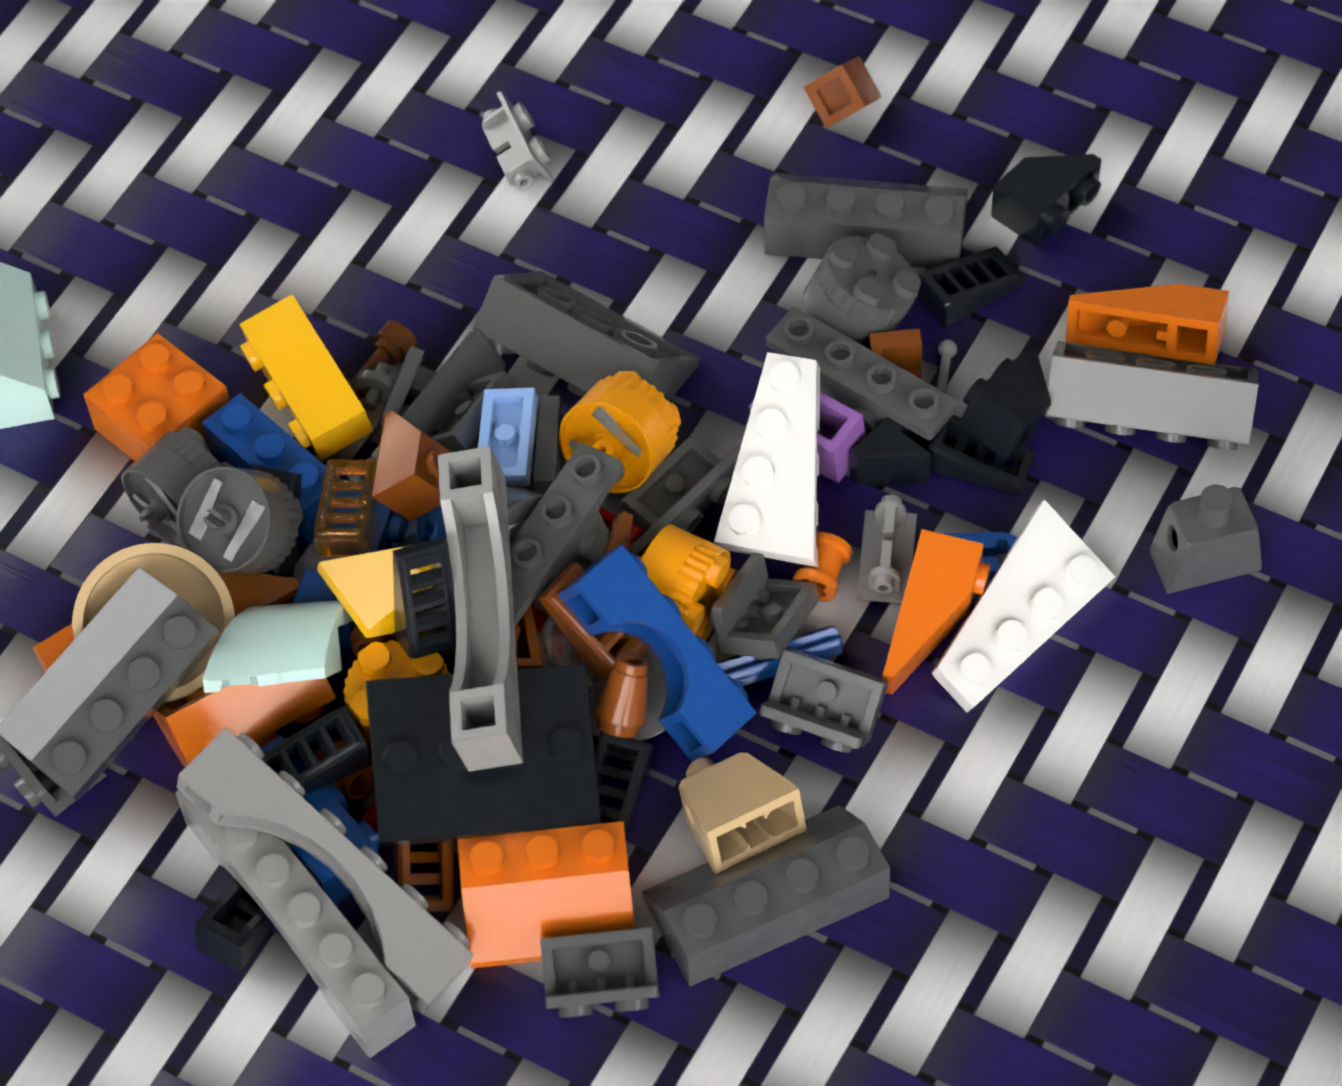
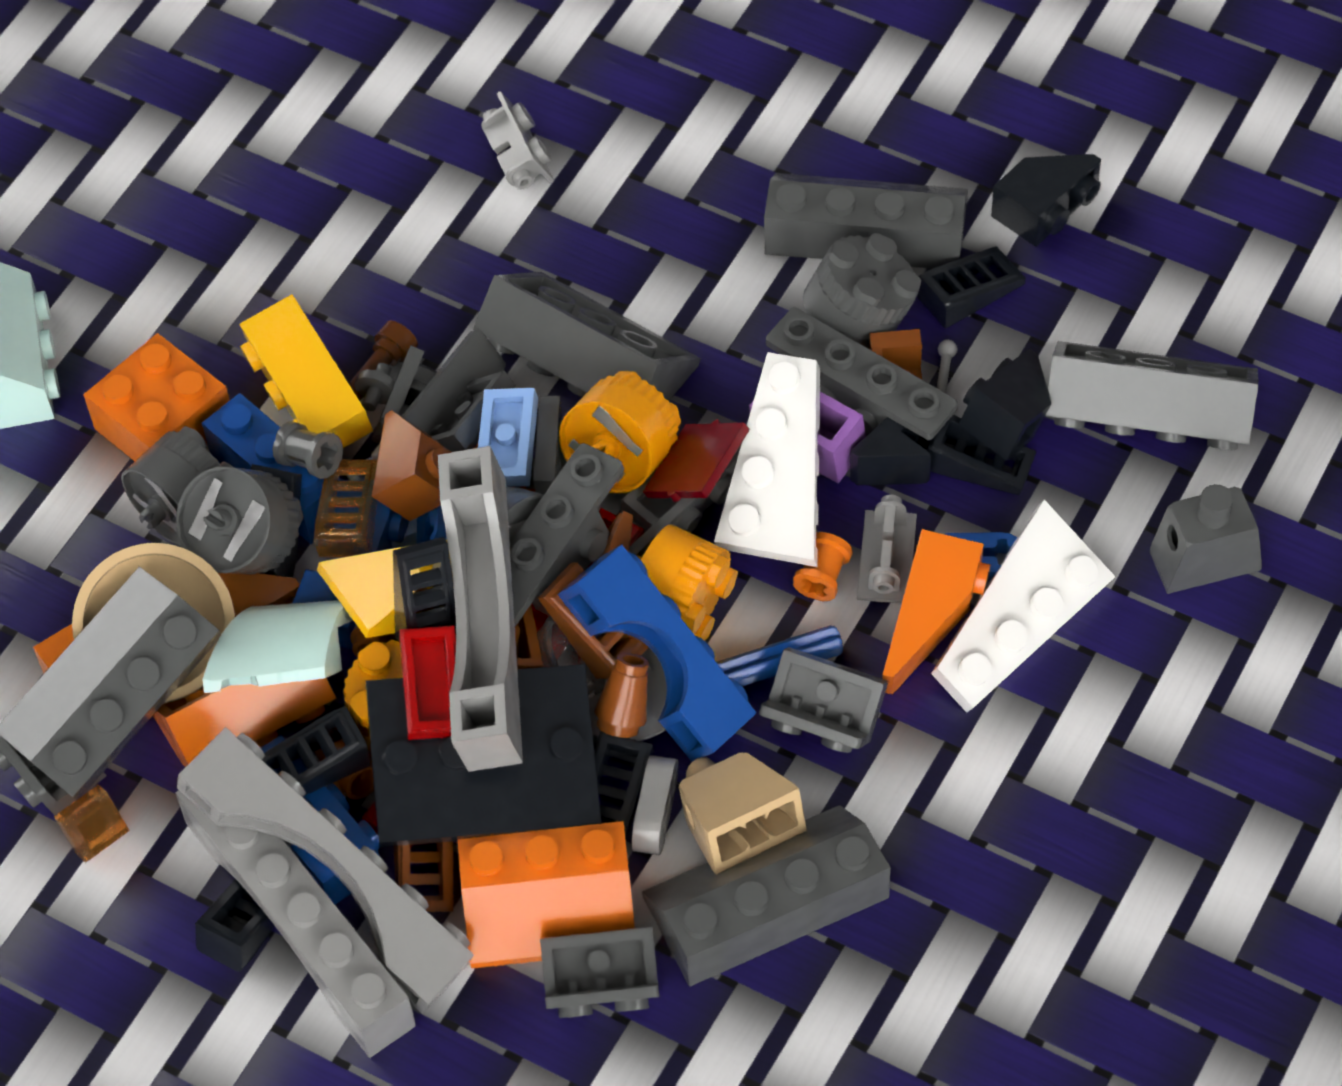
(91, 823): none -> clear orange tile
(303, 448): none -> dark grey bush
(427, 678): none -> red tile
(655, 805): none -> light grey beam
(696, 460): none -> dark red piece
(760, 613): dark grey bracket -> none
(842, 91): dark orange panel -> none
(1152, 321): orange slope -> none

